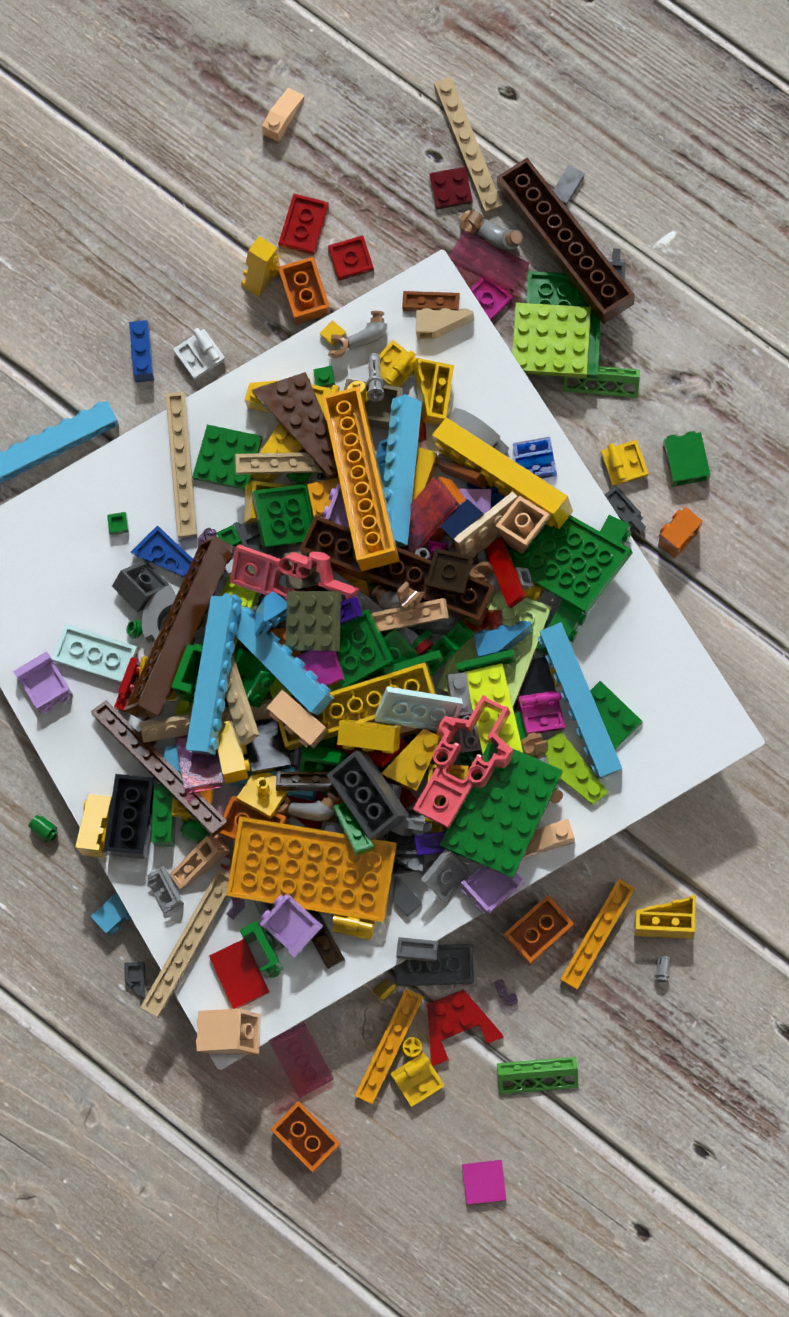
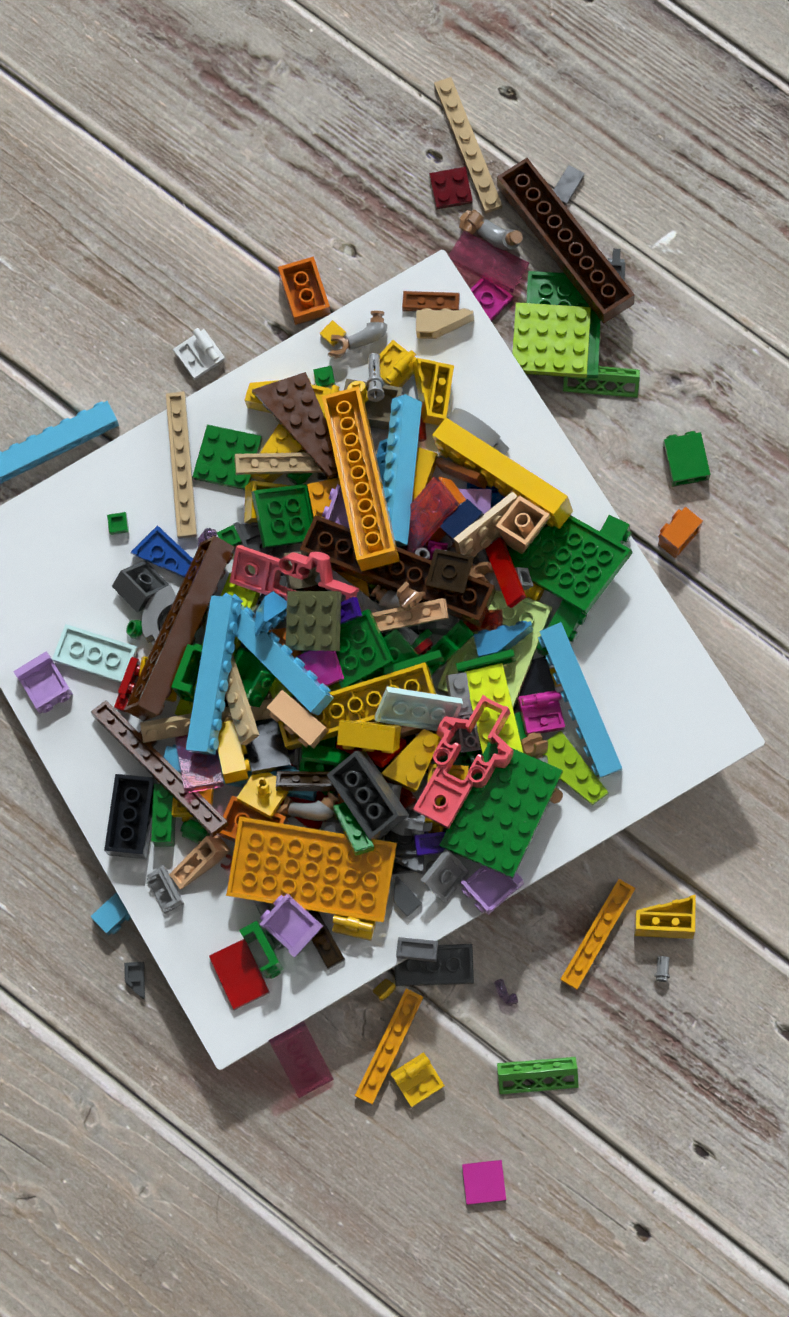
(43, 828): green brick -> none
(94, 826): yellow wedge -> none
(141, 351): blue brick -> none
(187, 945): tan plate -> none
(228, 1031): light nougat slope -> none
(238, 906): clear purple arm -> none
(262, 266): yellow wedge -> none
(281, 114): light nougat slope -> none
(303, 224): red tile -> none
(305, 1137): orange brick -> none
(350, 258): red tile -> none
(413, 1044): yellow wheel -> none
(453, 1016): red wing -> none
(536, 456): clear blue slope -> none
(538, 930): orange brick -> none
(550, 837): light nougat slope -> none
(616, 716): green wing -> none
(624, 462): yellow plate -> none
(625, 509): dark grey hinge -> none

